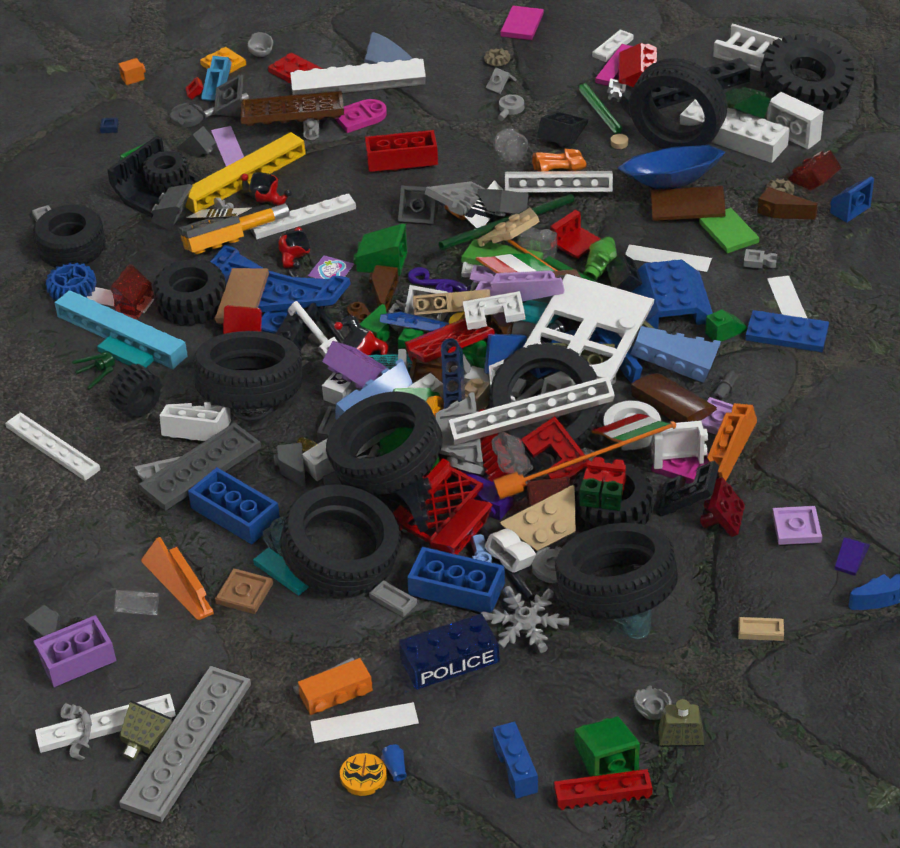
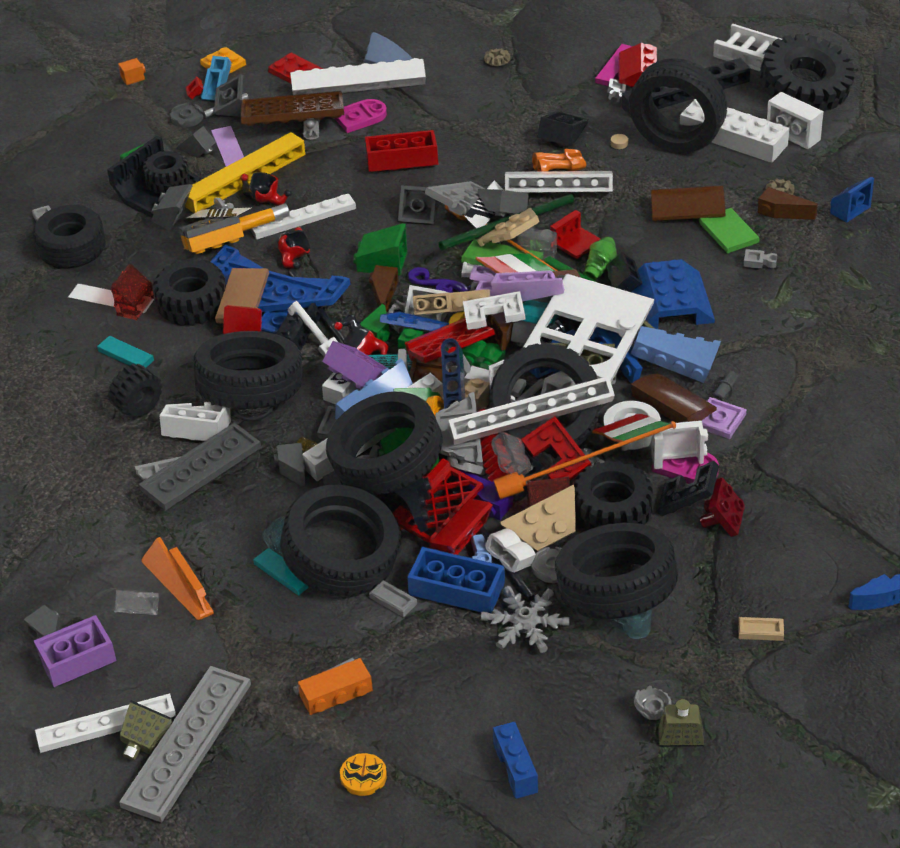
(52, 446): white tile -> none
(71, 712): light grey piece -> none
(73, 278): blue gear -> none
(104, 362): dark green plant -> none
(108, 322): medium azure brick -> none
(109, 125): dark blue tile -> none
(233, 505): blue brick -> none
(244, 591): medium nougat tile -> none
(260, 44): light grey hair -> none
(330, 267): sticker -> none
(358, 310): reddish brown plate -> none
(364, 722): white sticker -> none
(394, 760): blue cone -> none
(449, 651): clear blue brick -> none
(499, 80): light grey bracket -> none
(501, 346): blue tile -> none
(510, 106): light grey piece -> none
(510, 145): clear piece -> none
(522, 22): dark pink tile -> none
(600, 108): green axle -> none
(603, 788): red gear -> none
(606, 476): hips -> none
(607, 747): green slope -> none
(609, 47): white tile -> none
(656, 255): white sticker -> none
(672, 166): blue piece -> none
(723, 326): green slope -> none
(732, 437): orange wedge -> none
(748, 101): dark green slope -> none
(786, 296): white sticker -> none
(787, 331): blue plate -> none
(797, 525): lavender plate -> none
(815, 171): clear red slope -> none
(851, 556): dark purple slope -> none

